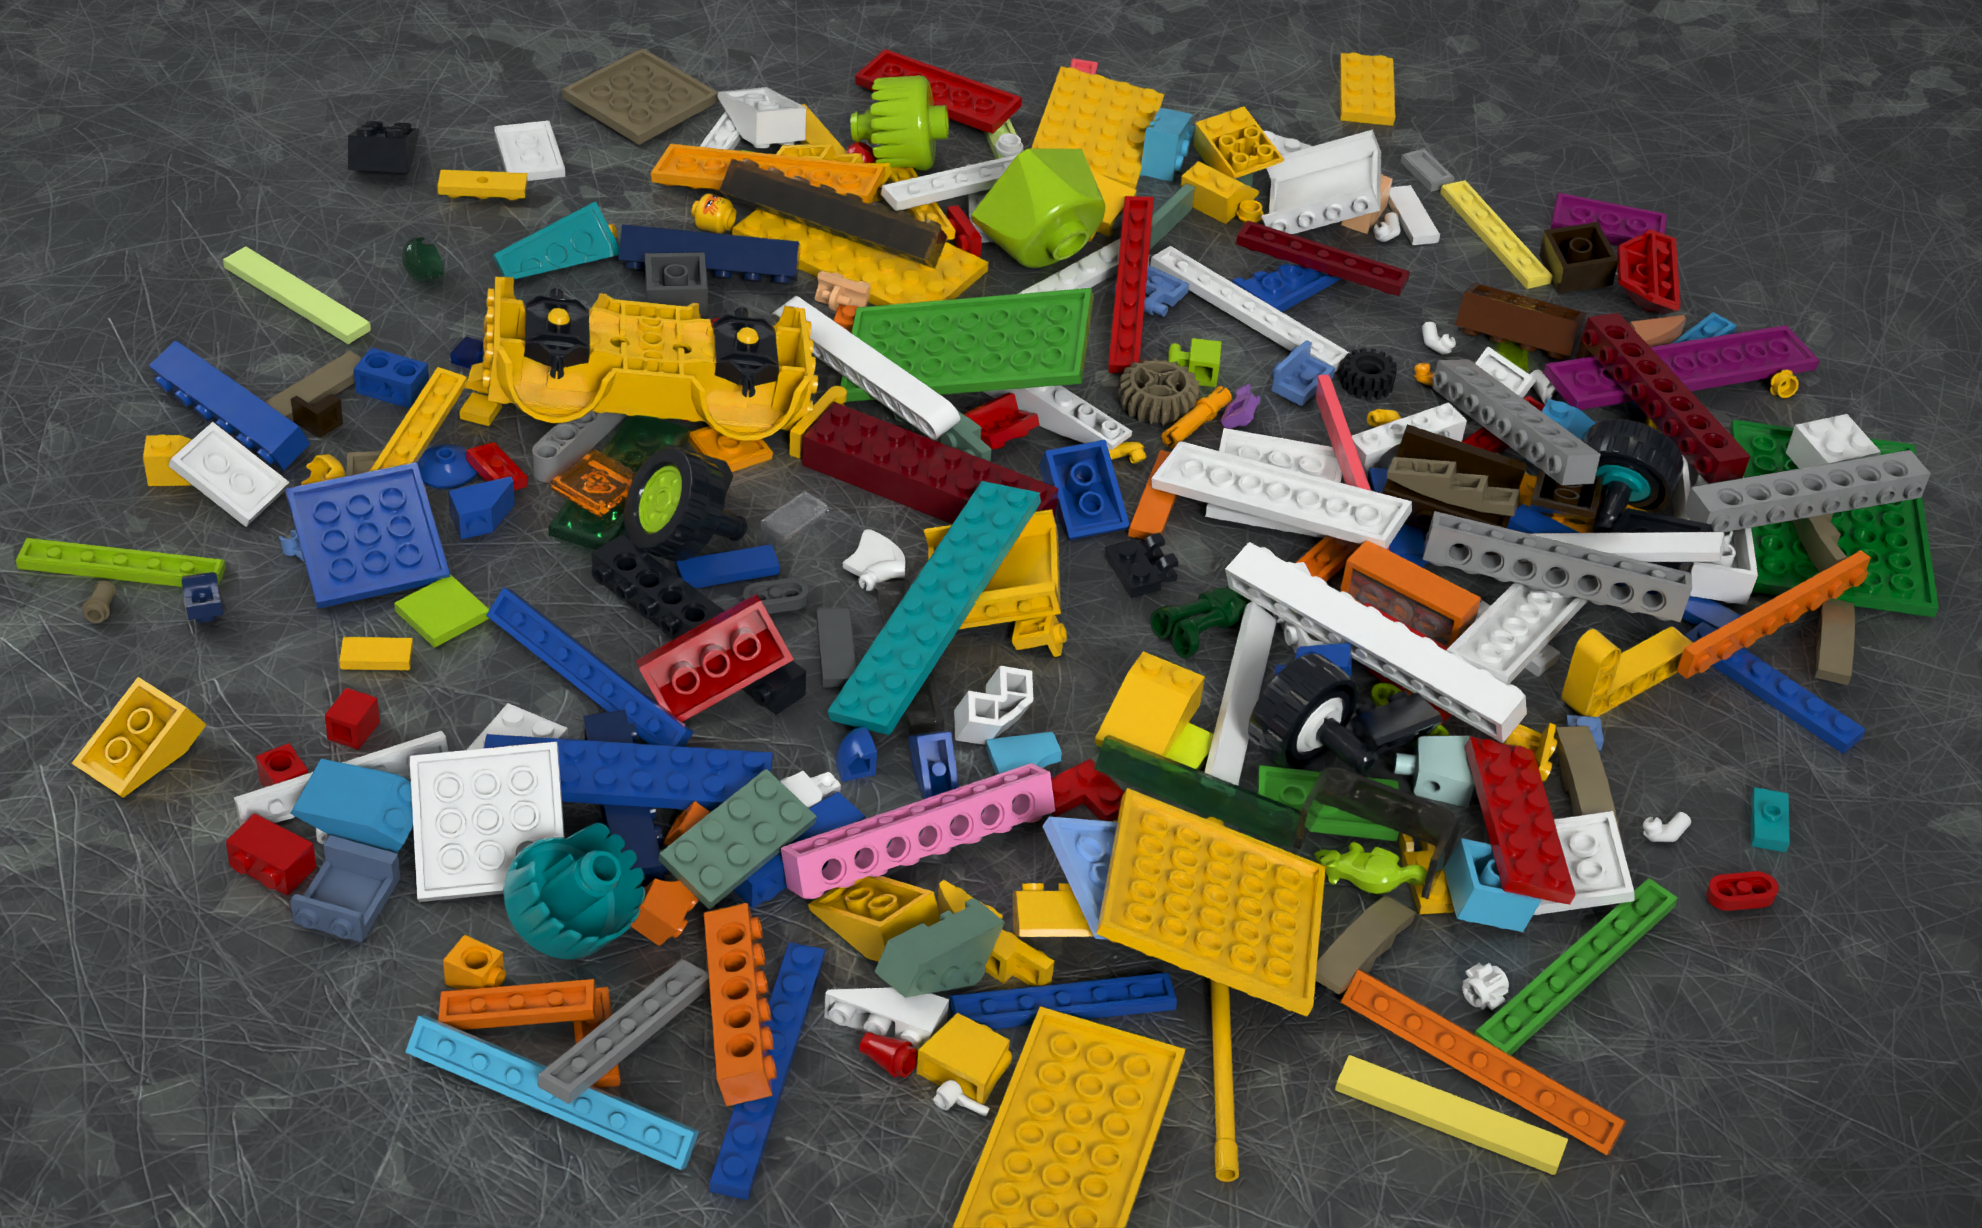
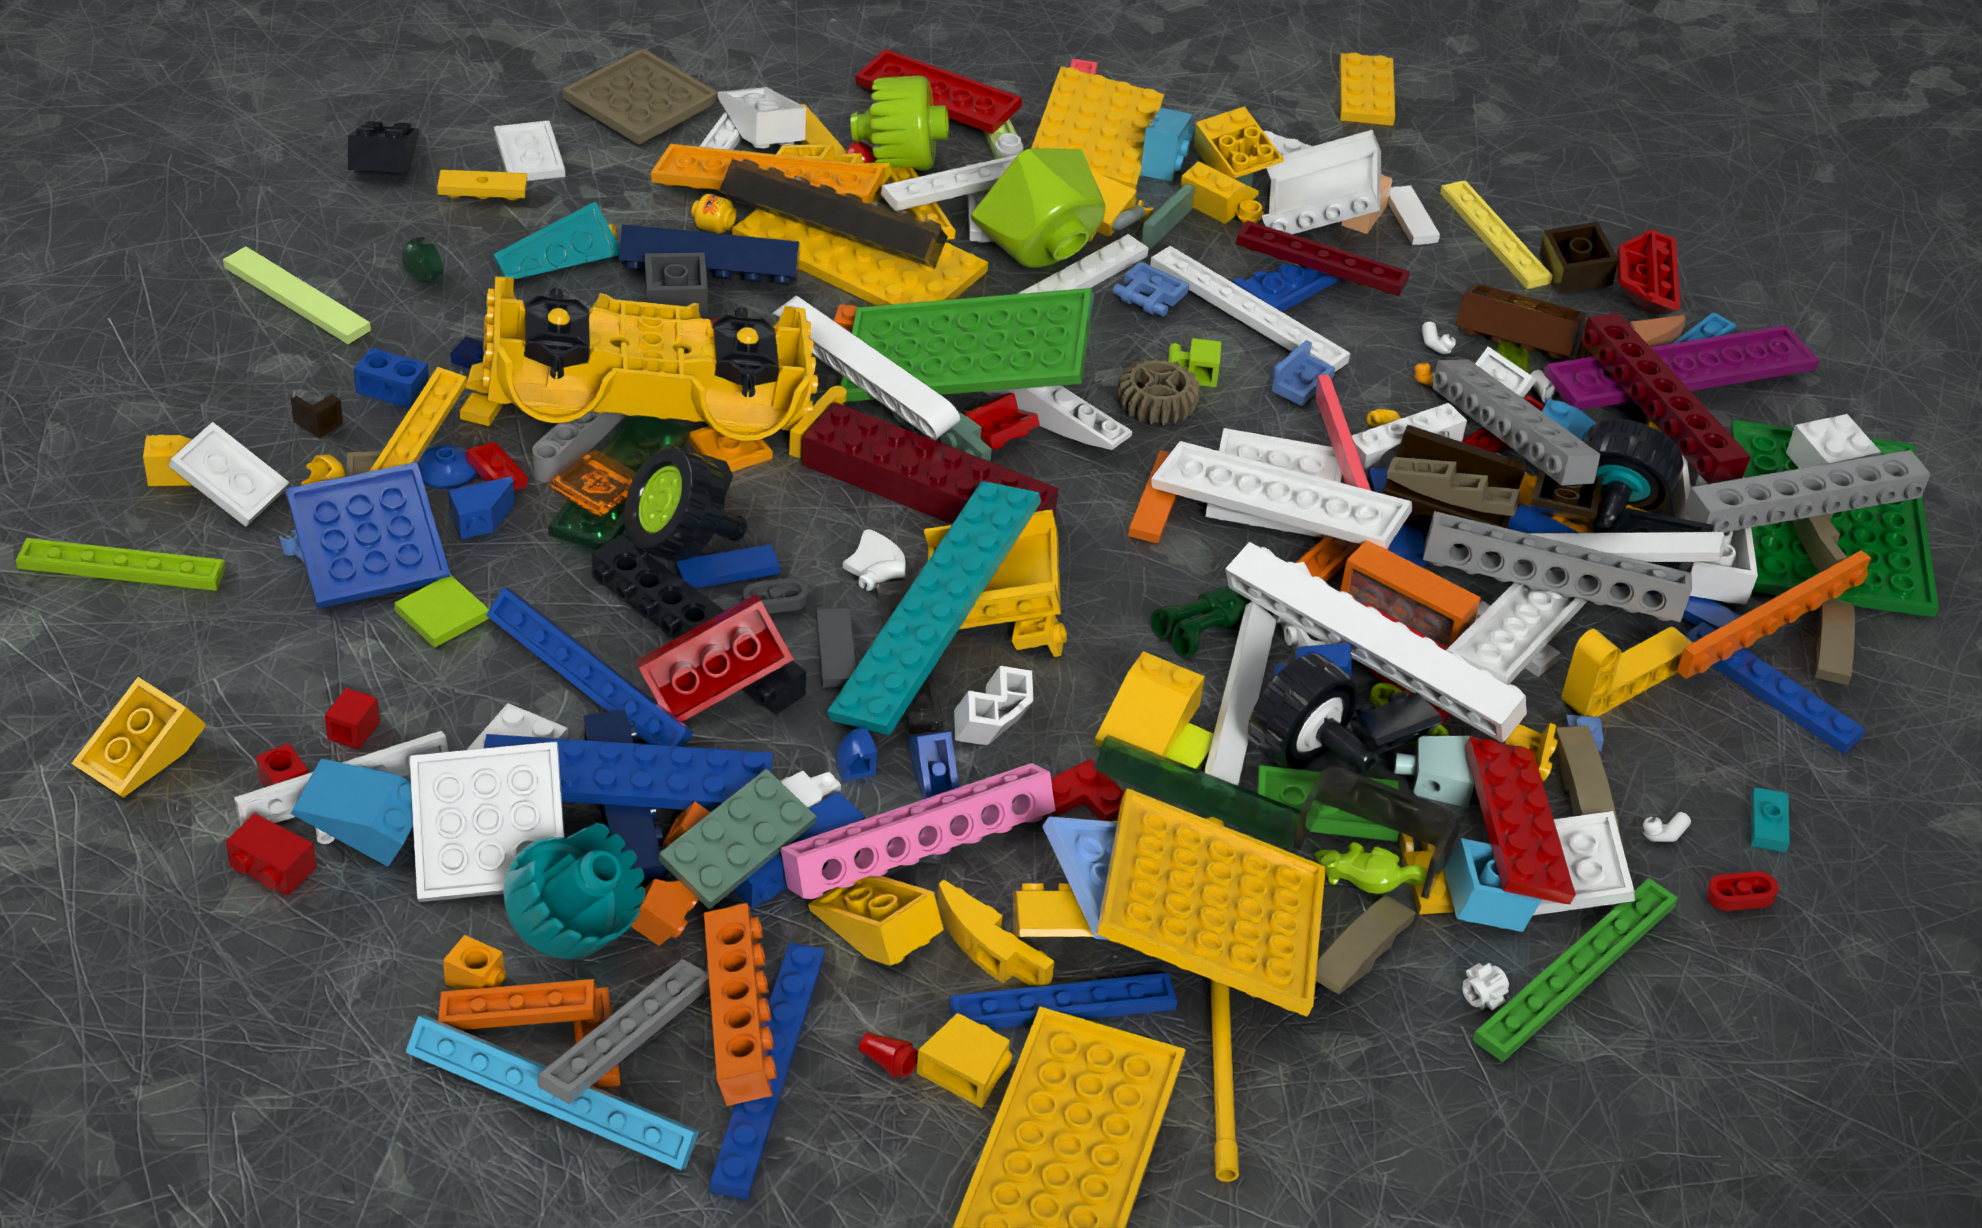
(97, 607): dark tan pin -> none
(202, 597): dark blue bracket -> none
(228, 405): blue brick -> none
(319, 384): dark tan tile -> none
(347, 889): sand blue panel -> none
(376, 653): yellow tile -> none
(794, 517): clear tile -> none
(836, 290): light nougat hips -> none
(888, 1013): white slope -> none
(941, 955): sand green wedge -> none
(951, 1092): white hand -> none
(966, 235): red plate -> none
(1021, 750): medium azure tile -> none
(1088, 489): blue slope -> none
(1131, 283): red plate -> none
(1133, 449): yellow arm -> none
(1133, 567): black plate -> none
(1205, 410): light orange pin -> none
(1241, 410): medium lavender plate -> none
(1368, 374): black tyre -> none
(1389, 228): white arm -> none
(1426, 169): light grey tile -> none
(1451, 1115): light yellow tile -> none
(1484, 1062): orange plate -> none
(1617, 221): magenta tile -> none
(1784, 384): yellow plate -> none

